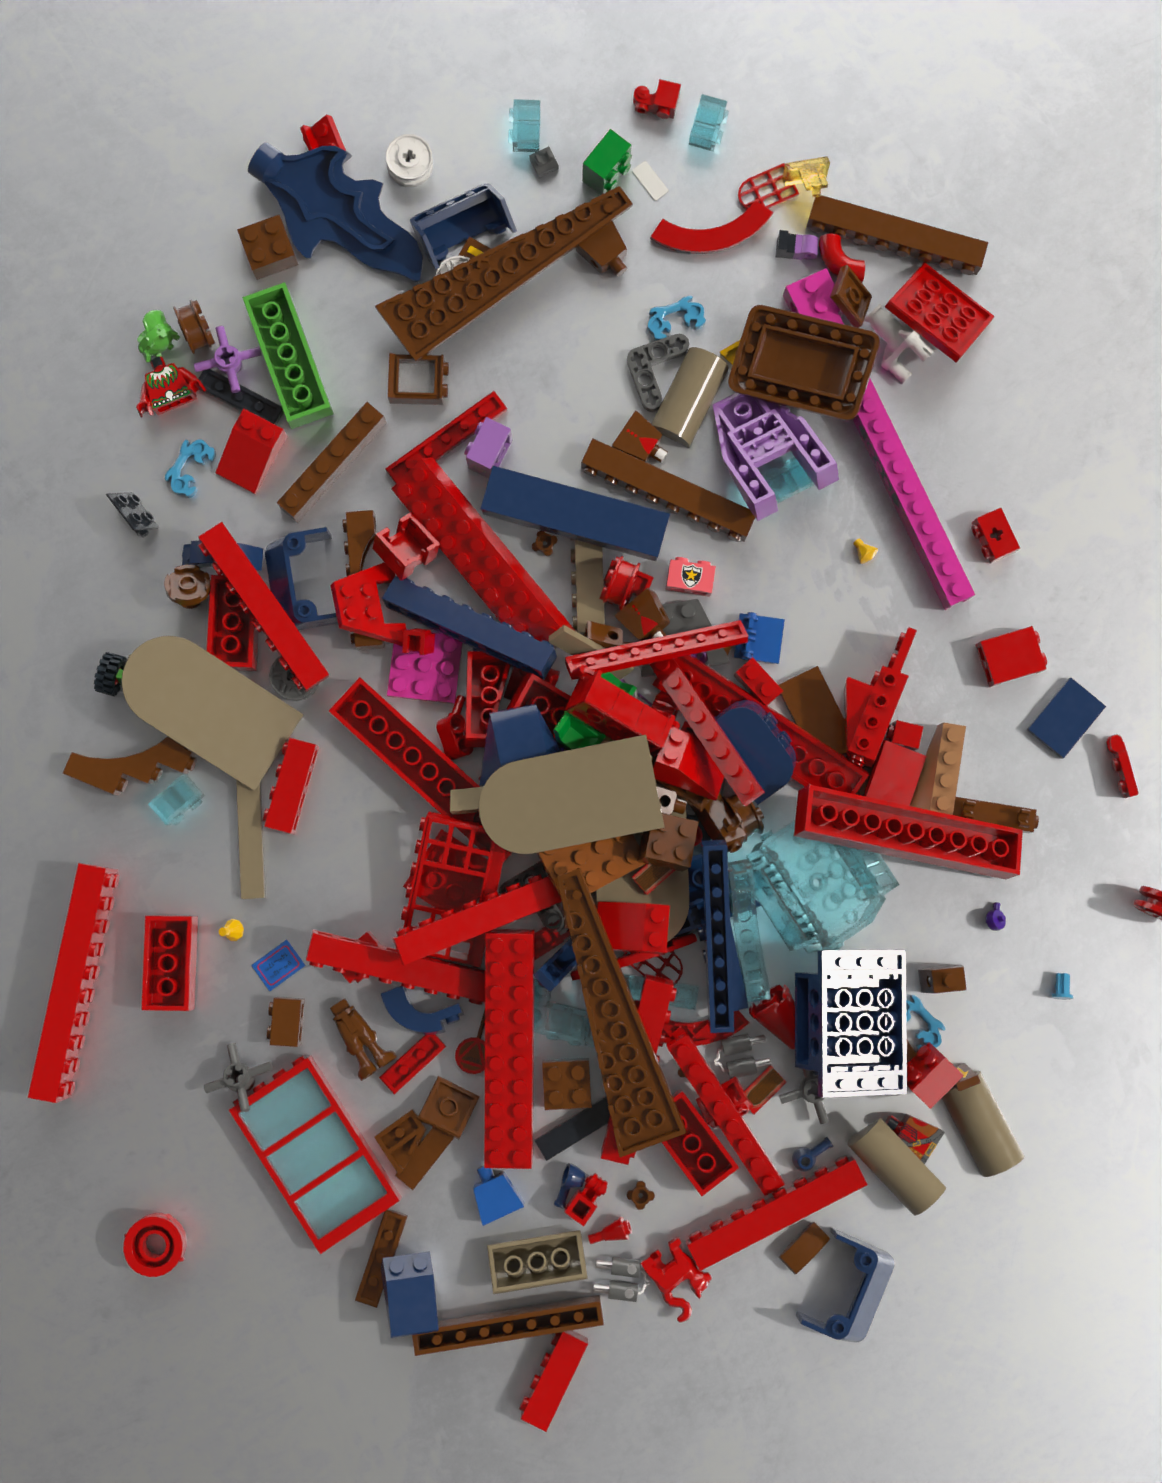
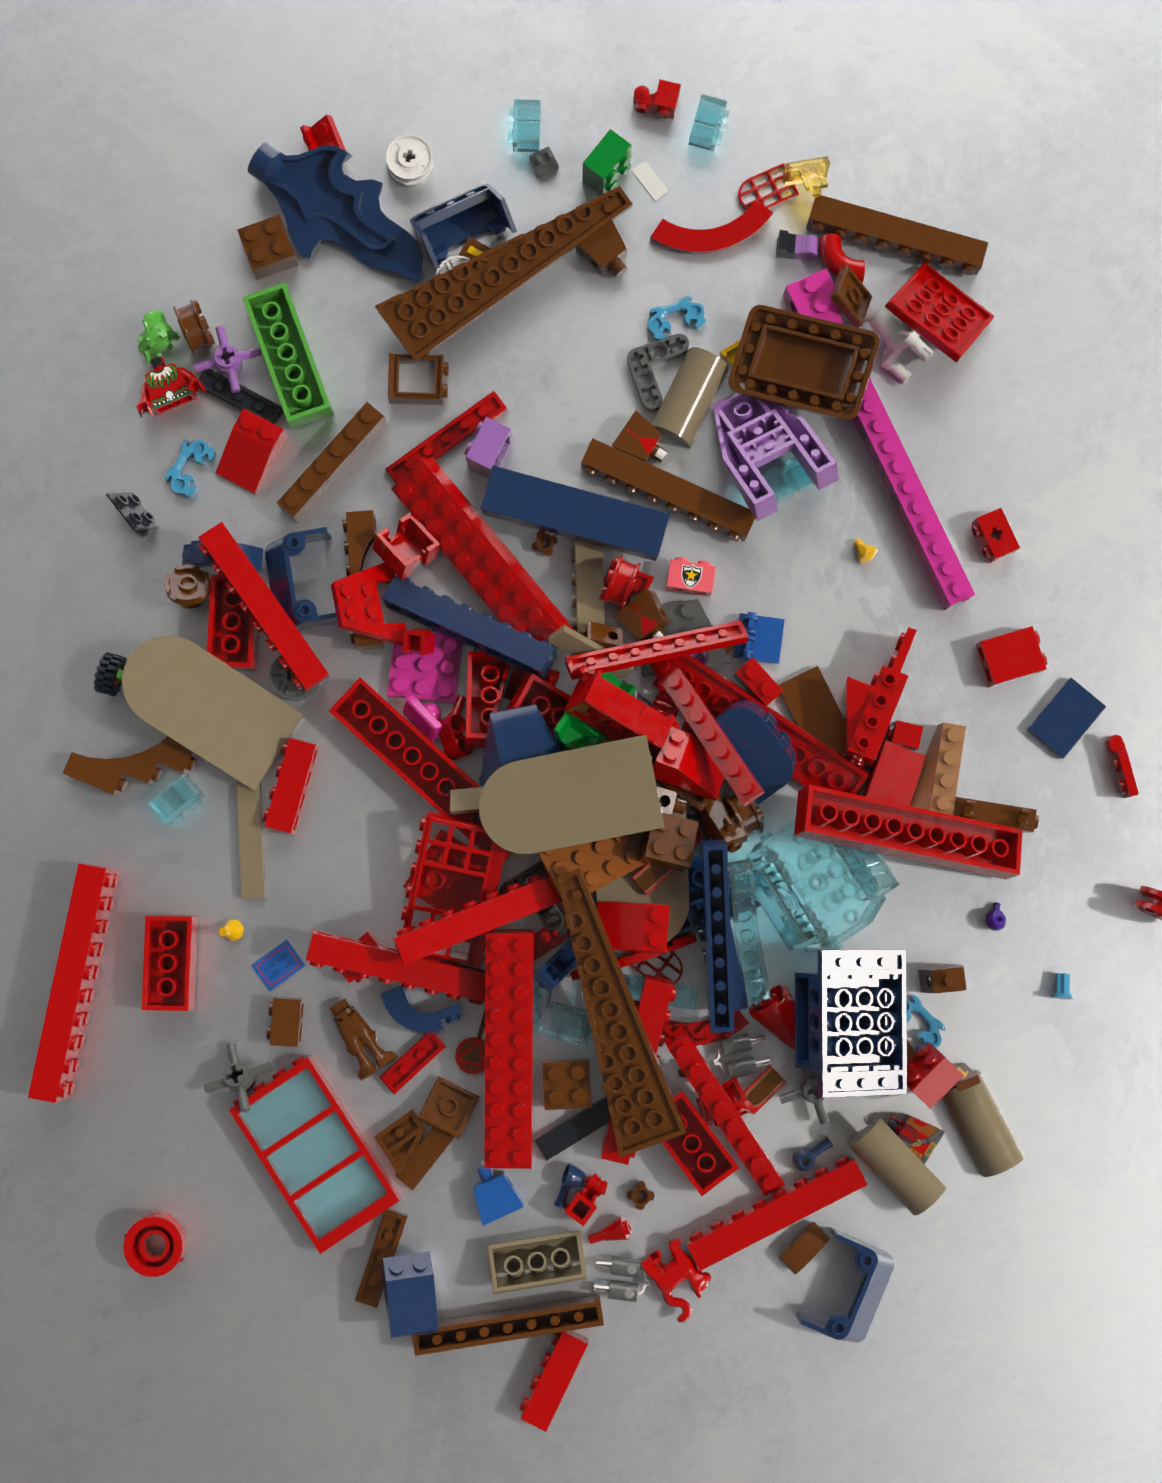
(424, 717): none -> dark pink tile

